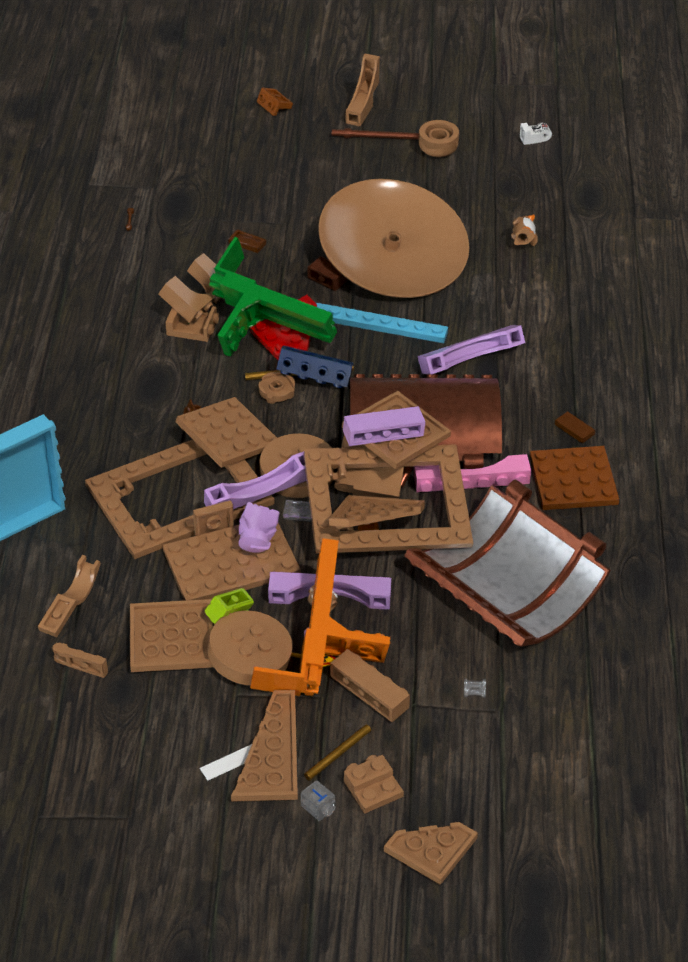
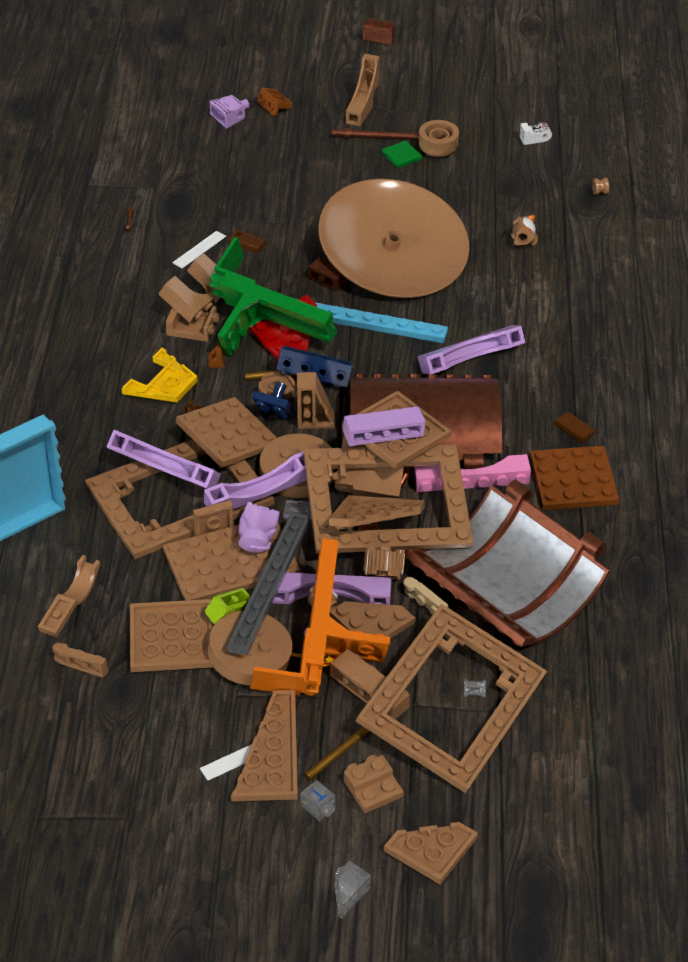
(163, 460): none -> lavender arch
(168, 384): none -> yellow wing
(199, 249): none -> white sticker
(216, 358): none -> dark orange slope
(228, 110): none -> lavender torso
(268, 584): none -> dark grey plate
(274, 402): none -> dark blue plate
(312, 403): none -> medium nougat wedge
(350, 886): none -> clear slope
(372, 617): none -> medium nougat plate
(379, 31): none -> copper brick
(384, 562): none -> medium nougat brick
(402, 154): none -> green piece
(422, 594): none -> tan hinge
(456, 630): none -> medium nougat plate
(600, 186): none -> medium nougat wheel

